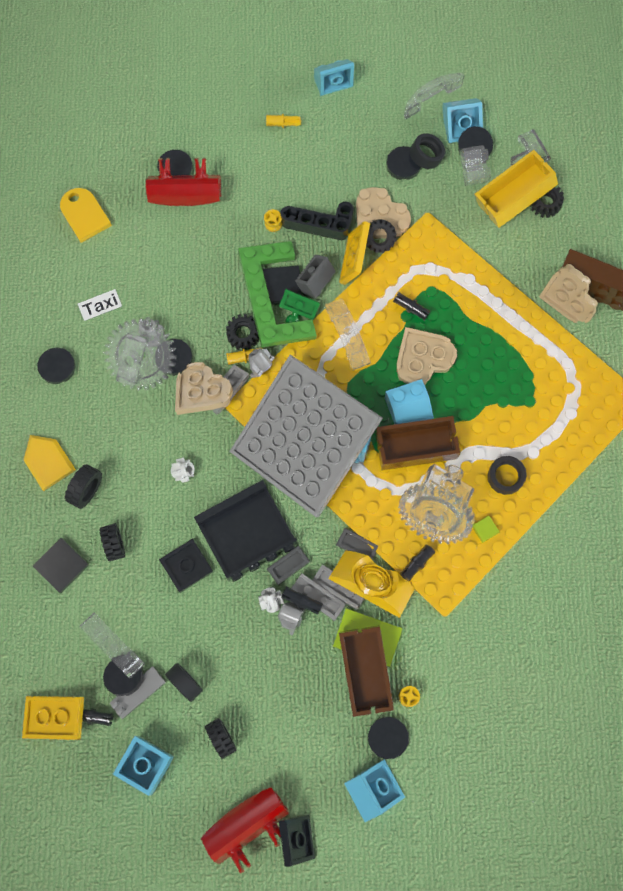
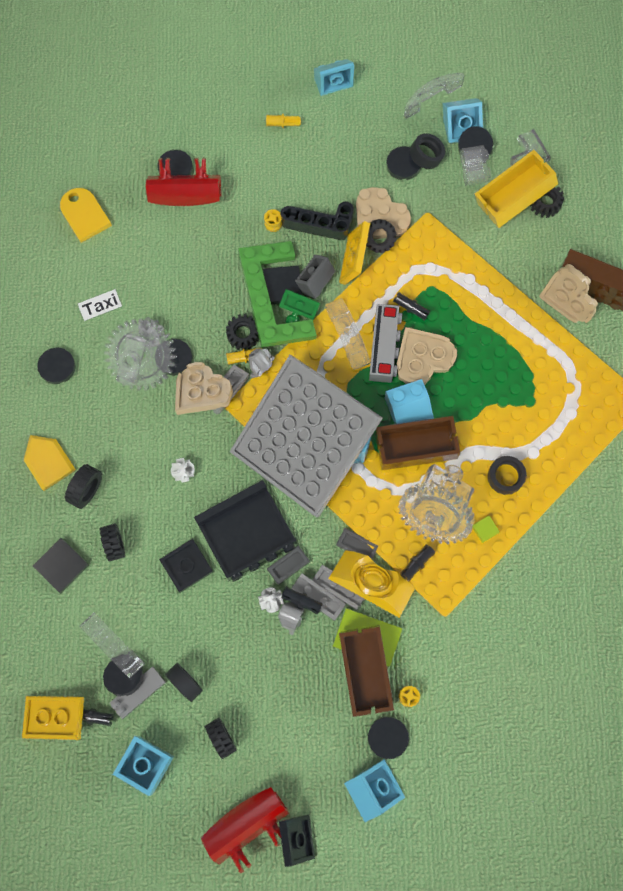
(384, 343): none -> light grey brick

